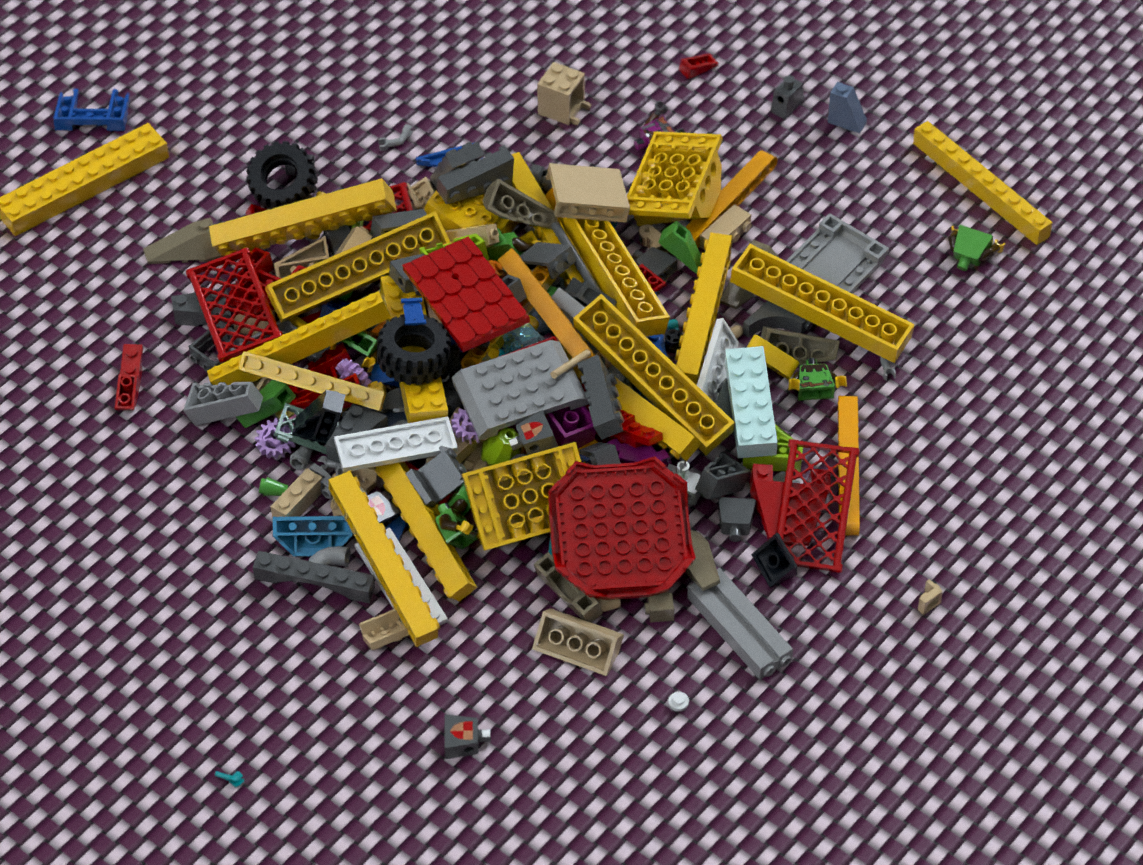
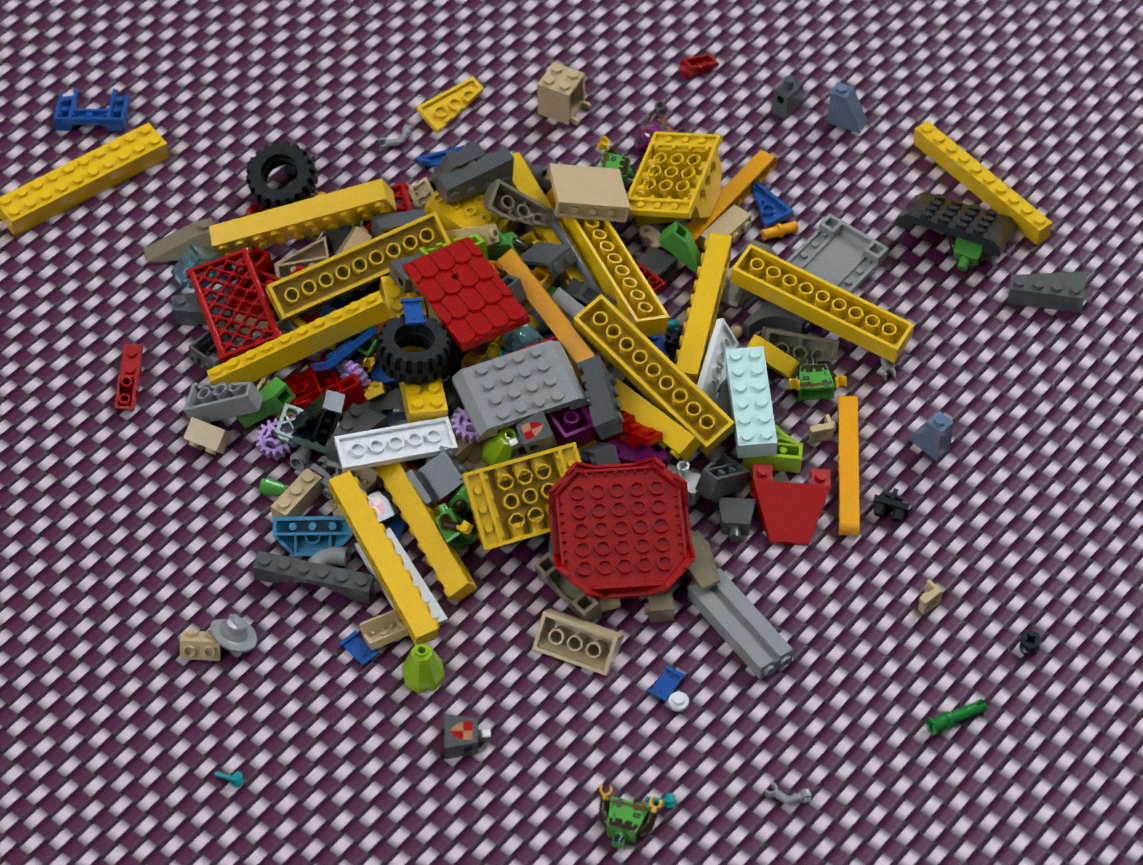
(191, 258): none -> clear light blue brick
(199, 646): none -> tan bracket
(206, 435): none -> tan brick
(234, 634): none -> light grey hat
(311, 380): yellow plate -> none
(344, 351): none -> blue wing
(358, 648): none -> blue piece
(423, 669): none -> lime cone
(448, 105): none -> yellow wing
(571, 363): tan bar -> none
(615, 160): none -> torso
(625, 818): none -> torso
(666, 683): none -> blue piece
(668, 800): none -> teal hand
(770, 207): none -> blue wing
(775, 561): black slope -> none
(779, 230): none -> light orange pin
(803, 796): none -> light grey arm
(822, 432): none -> tan bracket
(845, 503): red door -> none
(891, 502): none -> black hips
(934, 436): none -> sand blue slope
(949, 719): none -> green pin
(959, 220): none -> black slope
(1029, 648): none -> black wheel
(1049, 290): none -> dark grey wedge

